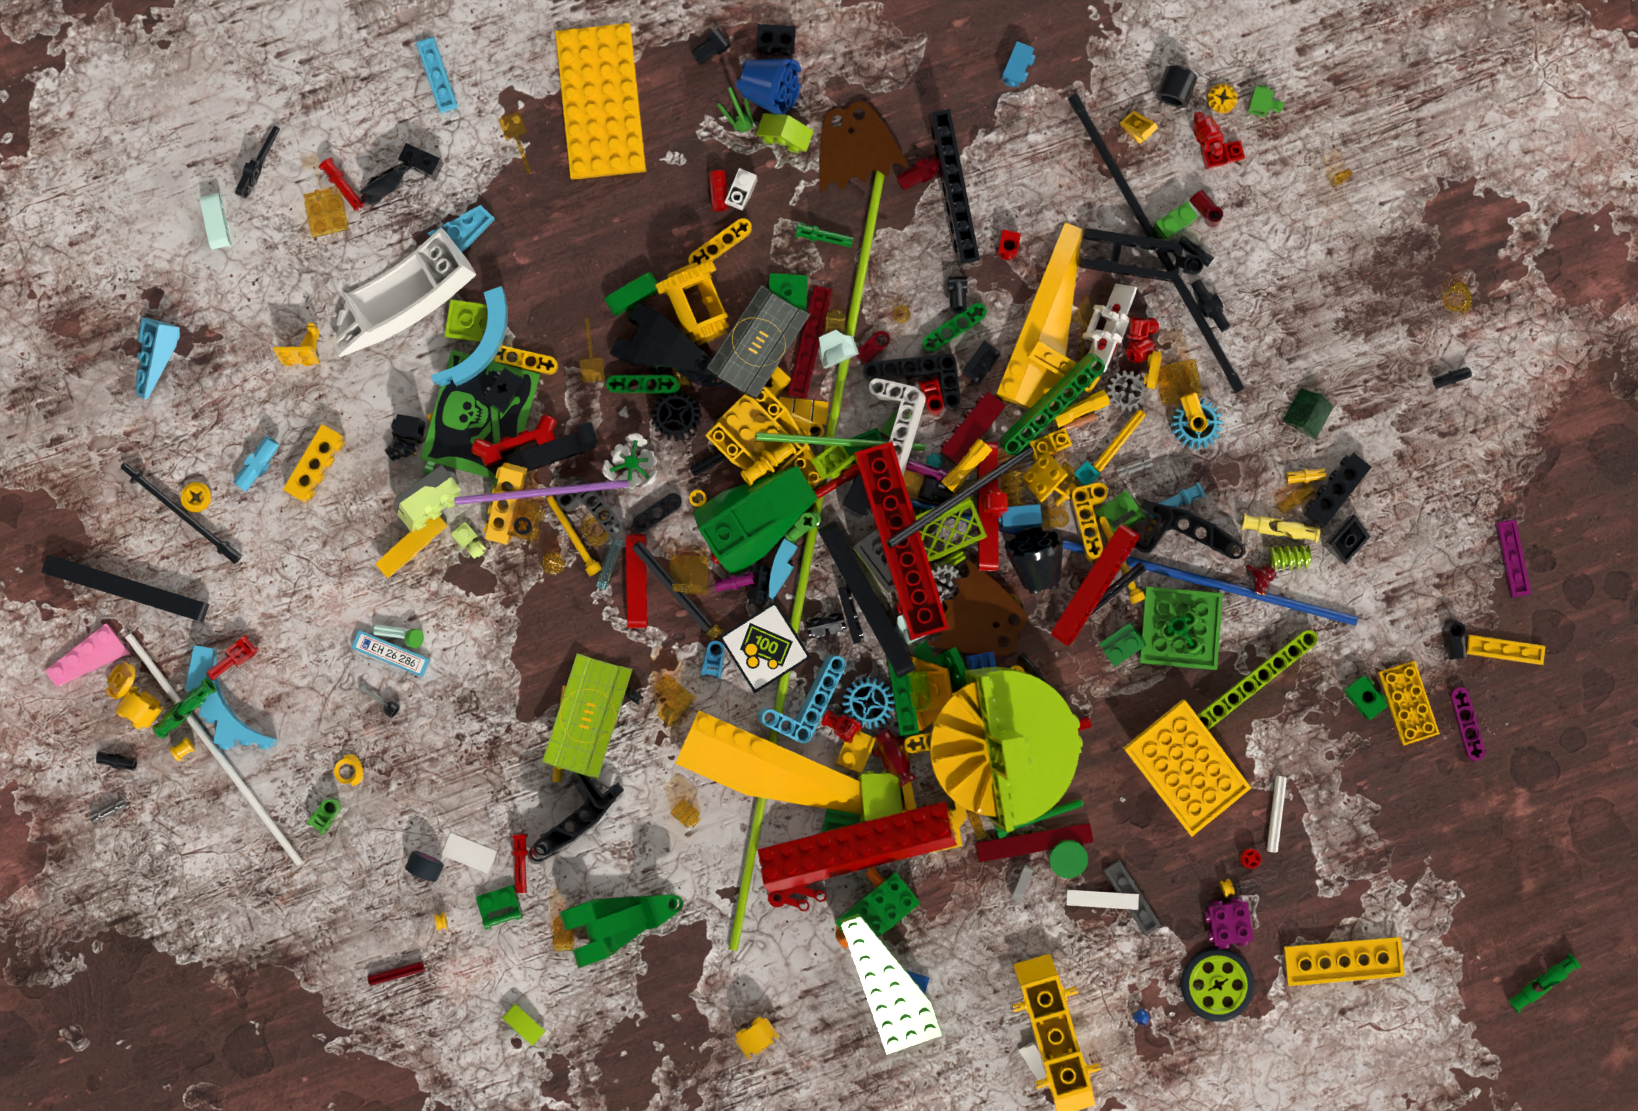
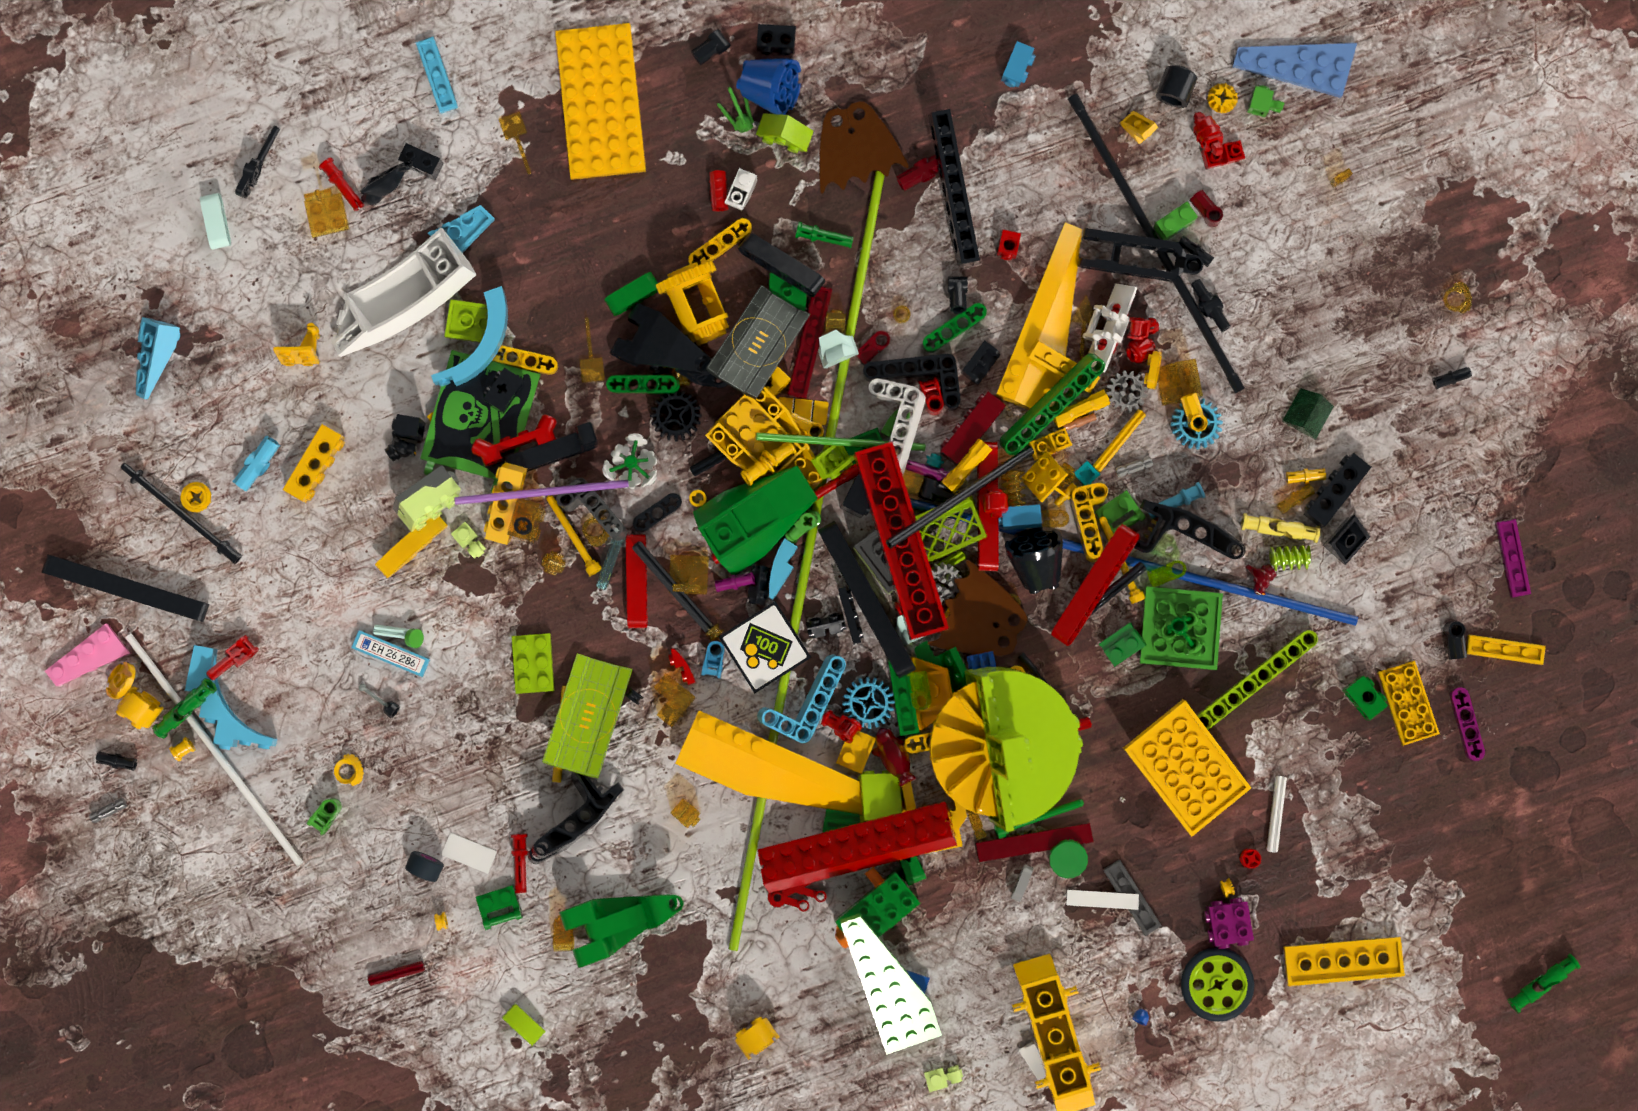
(533, 663): none -> lime plate
(679, 662): none -> red slope
(781, 264): none -> black beam
(912, 870): none -> green piece
(937, 1079): none -> yellowish green plate
(1164, 574): none -> clear neon green piece
(1308, 66): none -> medium blue wing

